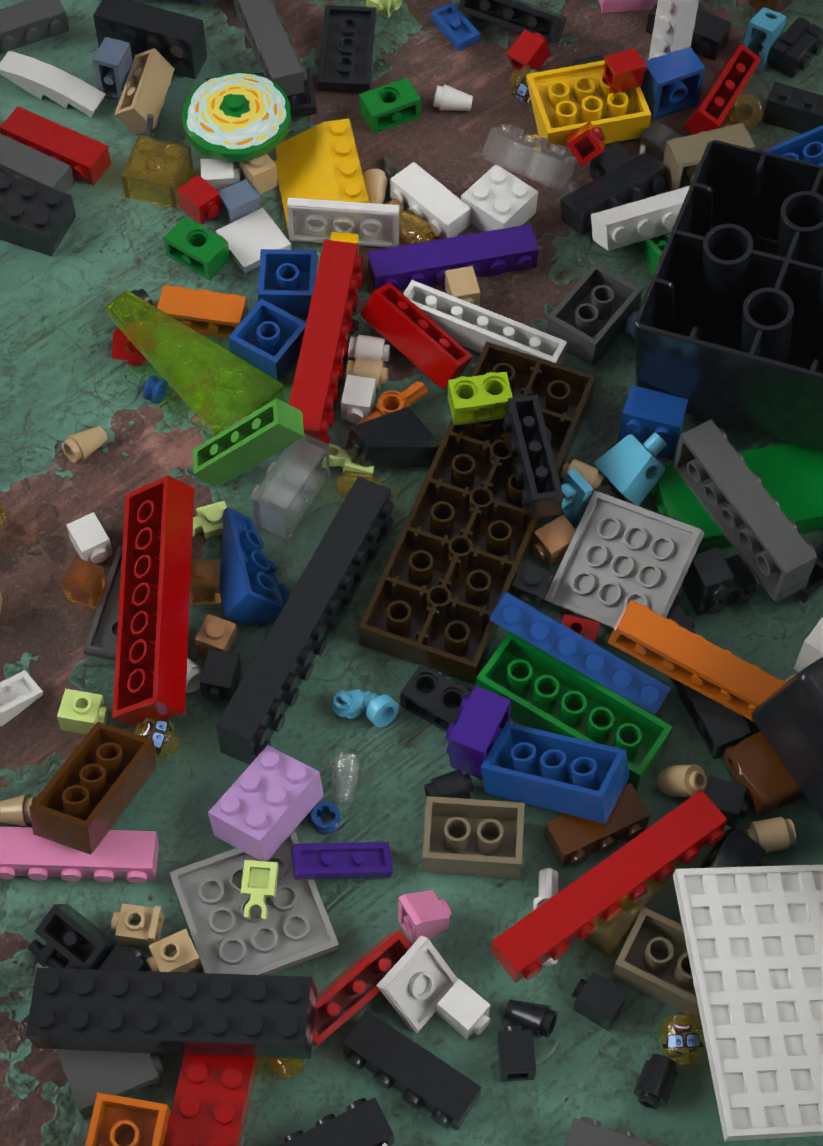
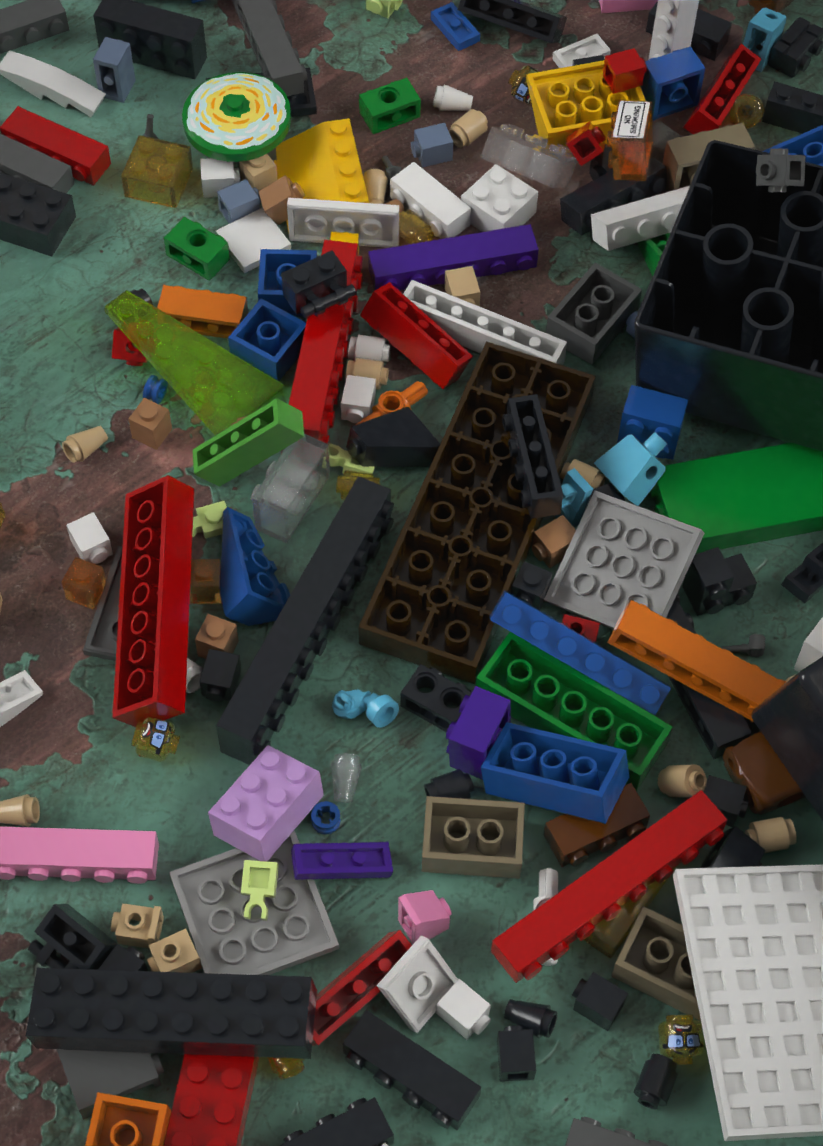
(81, 711): yellowish green brick -> none
(93, 788): reddish brown brick -> none
(144, 90): tan brick -> none
(150, 423): none -> medium nougat brick
(199, 200): red brick -> none
(275, 198): none -> medium nougat brick
(317, 285): none -> black brick
(347, 48): black plate -> none
(432, 145): none -> sand blue brick
(468, 128): none -> tan brick
(481, 403): lime brick -> none
(528, 50): red brick -> none
(584, 48): none -> white plate
(631, 140): none -> clear orange brick
(744, 510): dark grey brick -> none
(754, 648): none -> dark grey hand
(780, 170): none -> dark grey brick

